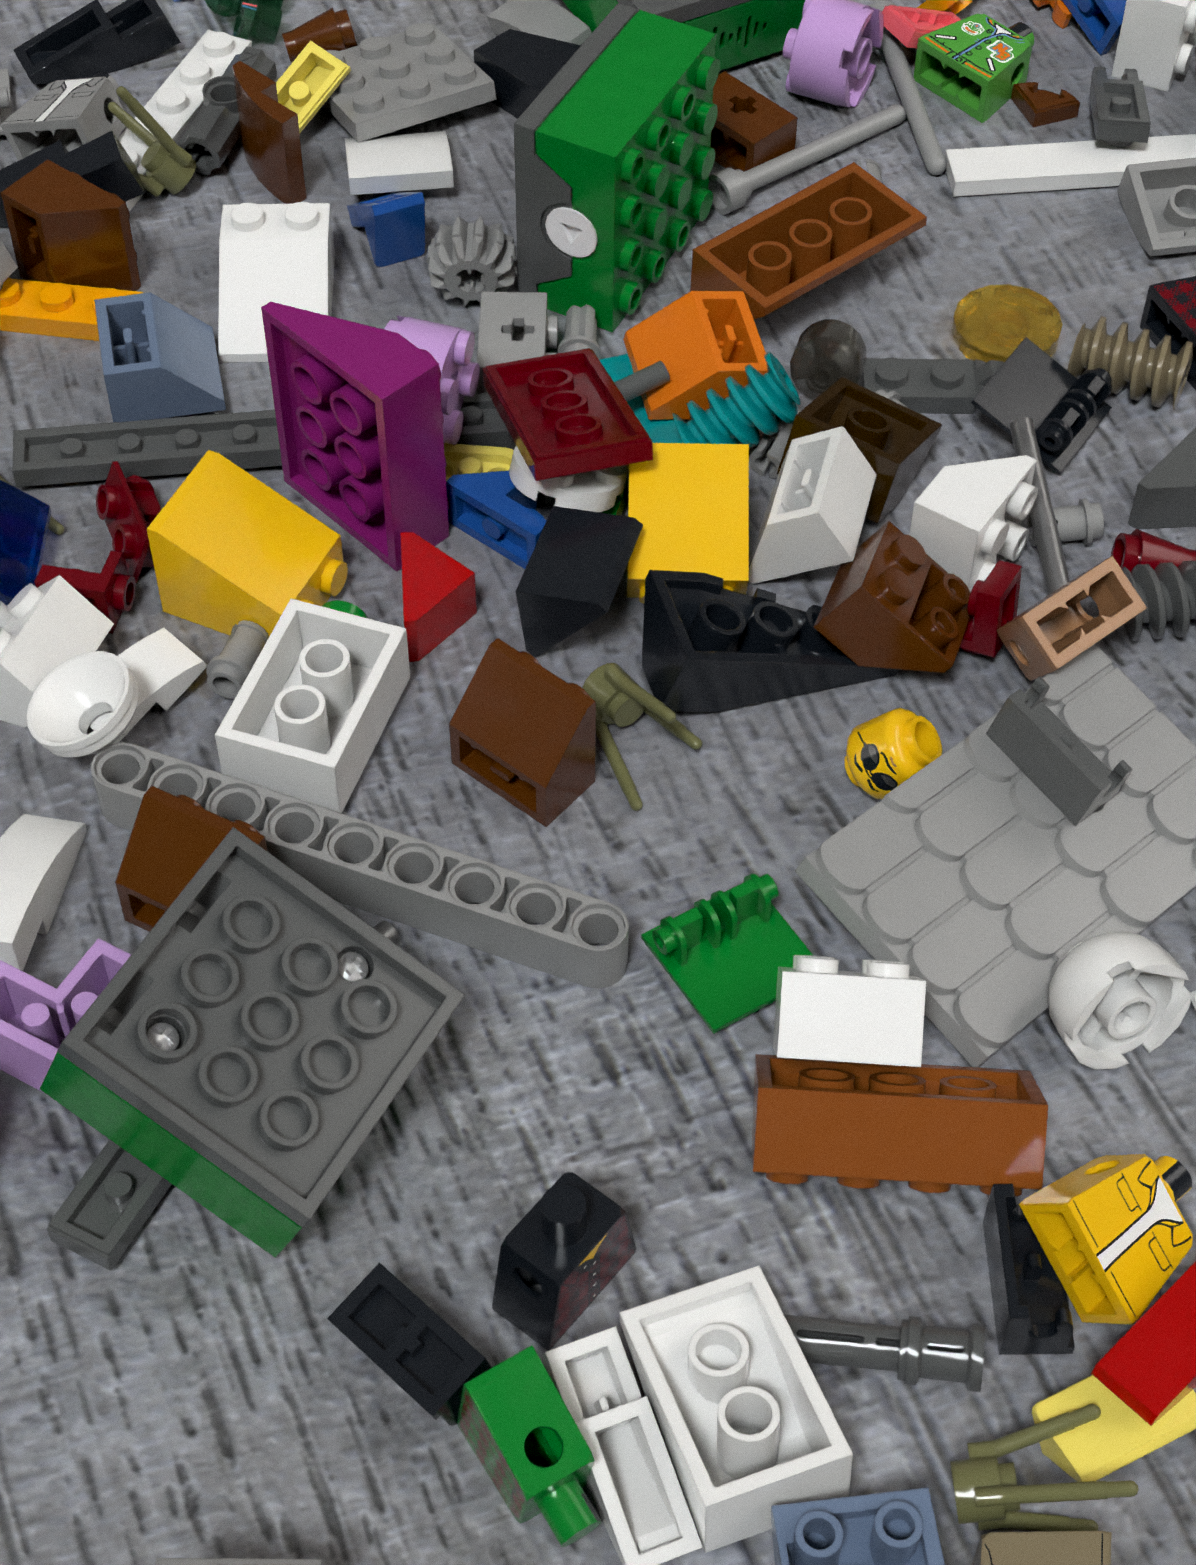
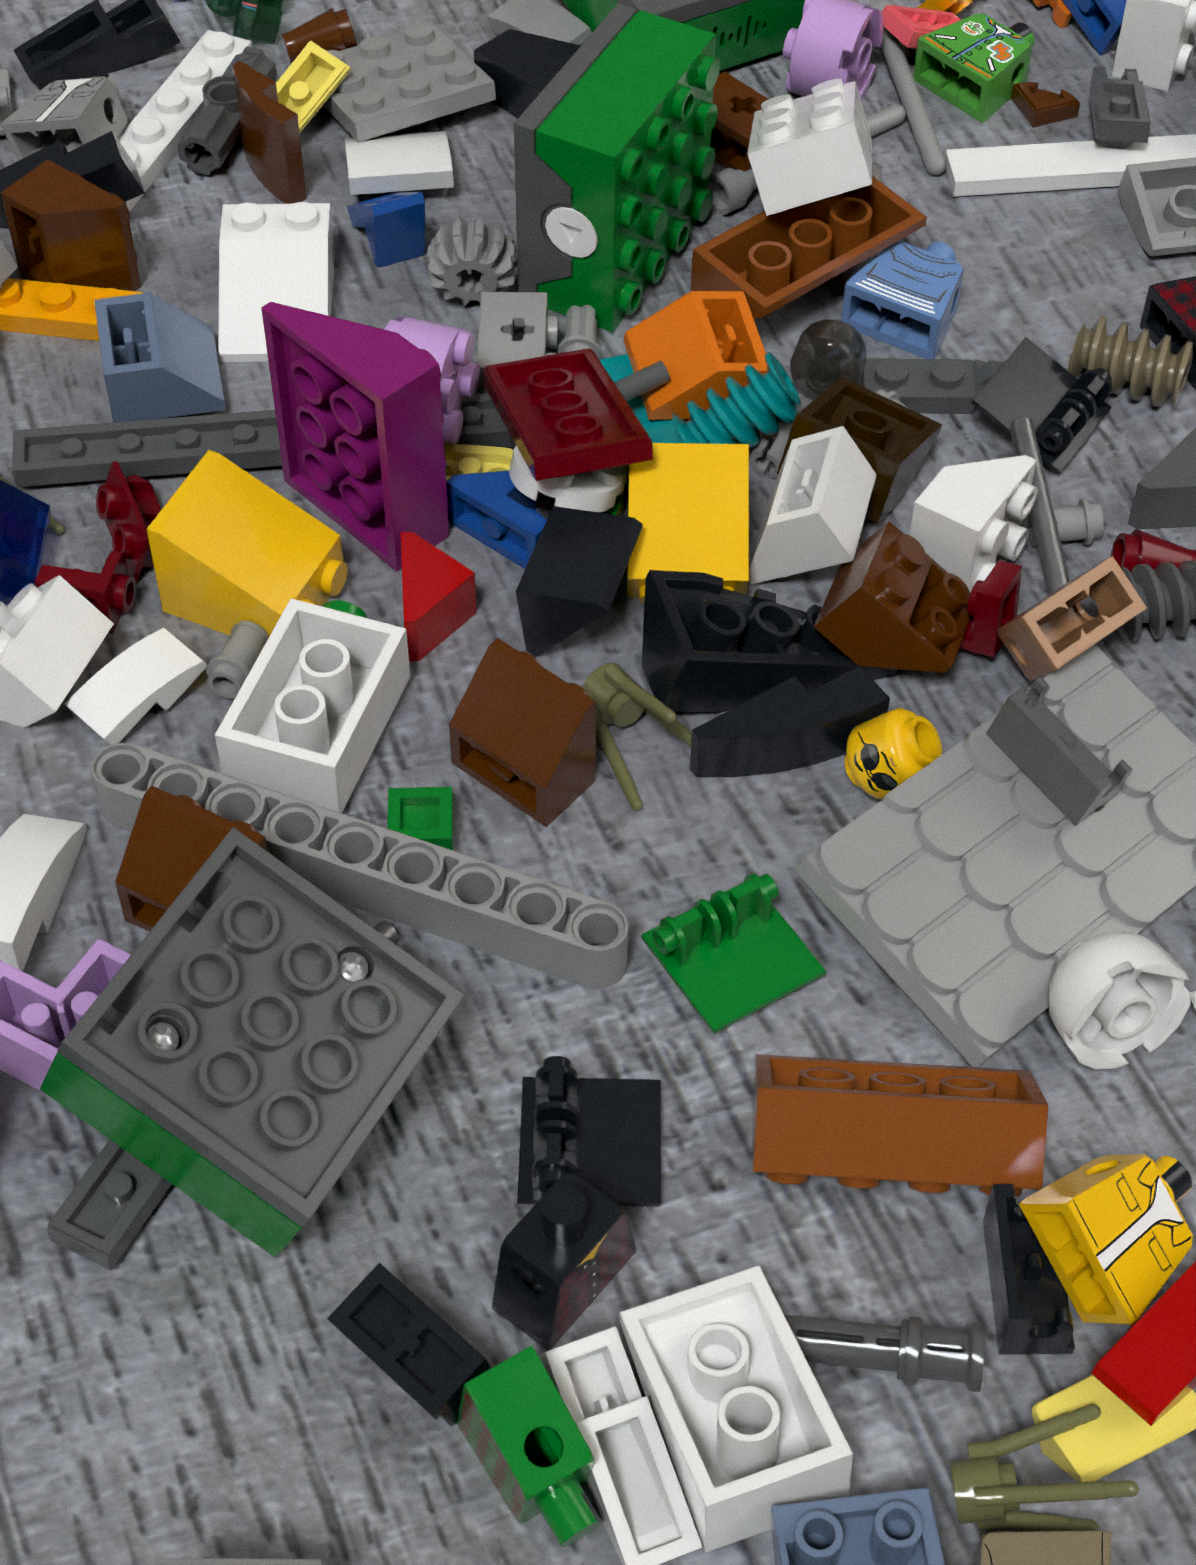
(78, 694): white piece -> none
(165, 161): olive plant -> none
(422, 813): none -> green plate
(591, 1128): none -> black hinge
(786, 727): none -> black slope
(810, 146): none -> white brick
(849, 1014): white brick -> none
(906, 297): none -> medium blue torso
(999, 317): clear yellow tile -> none

